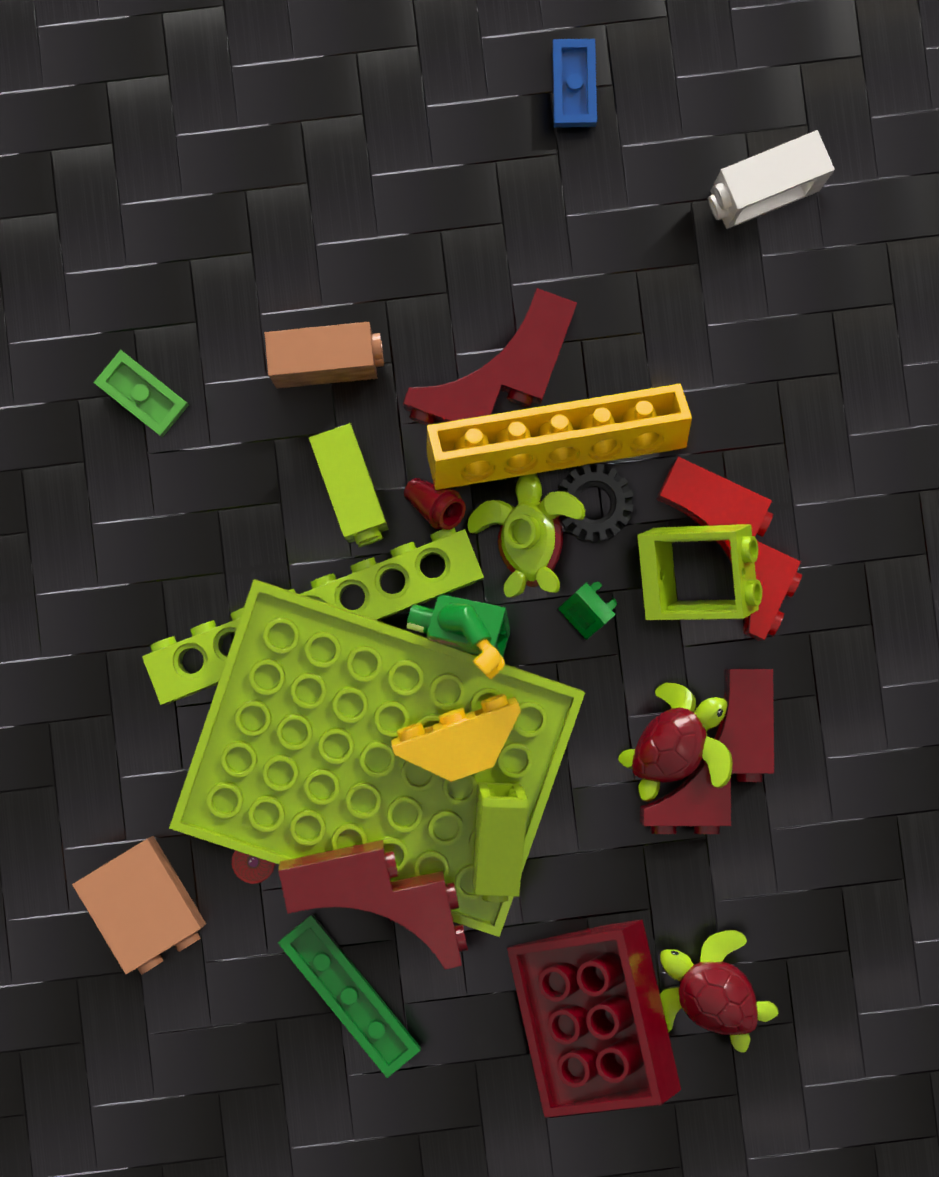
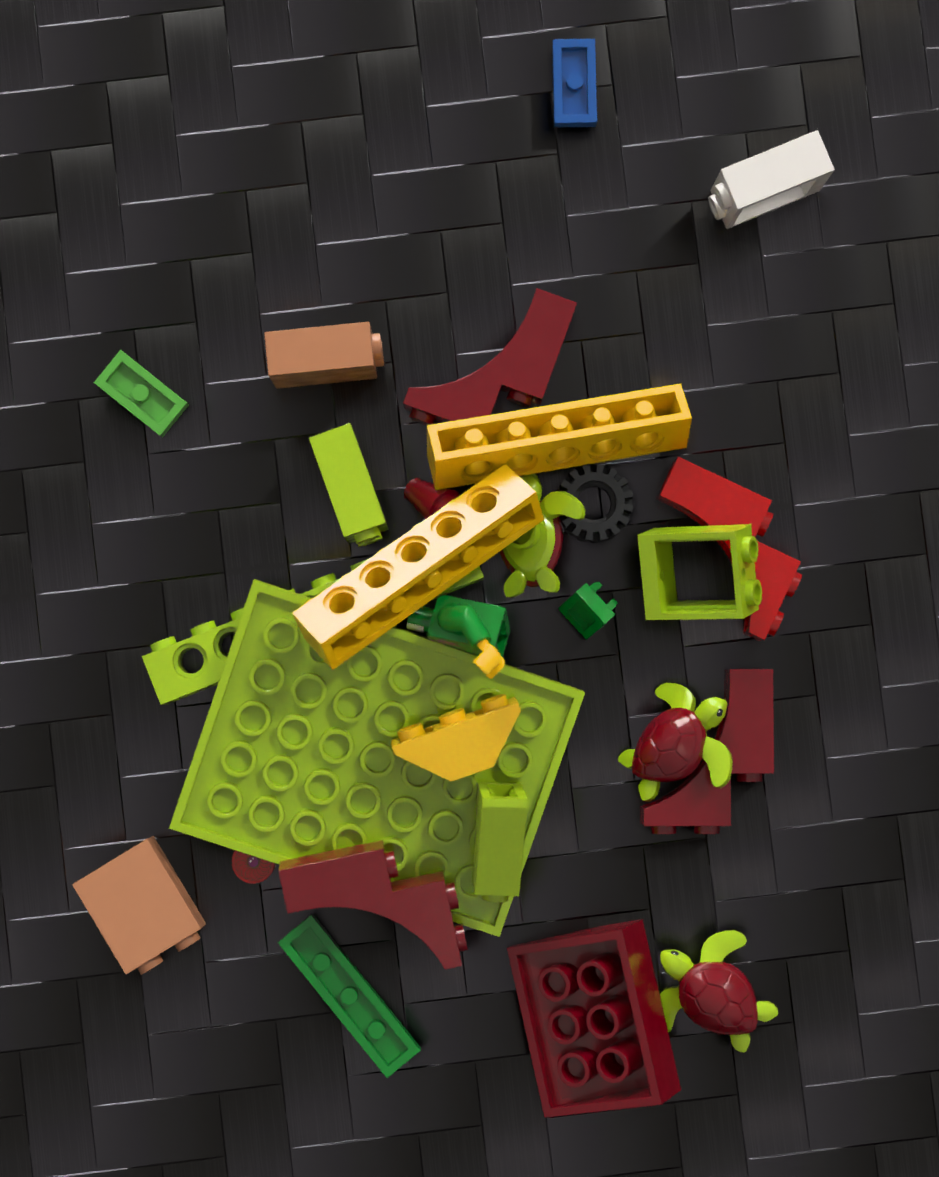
(418, 566): none -> yellow brick

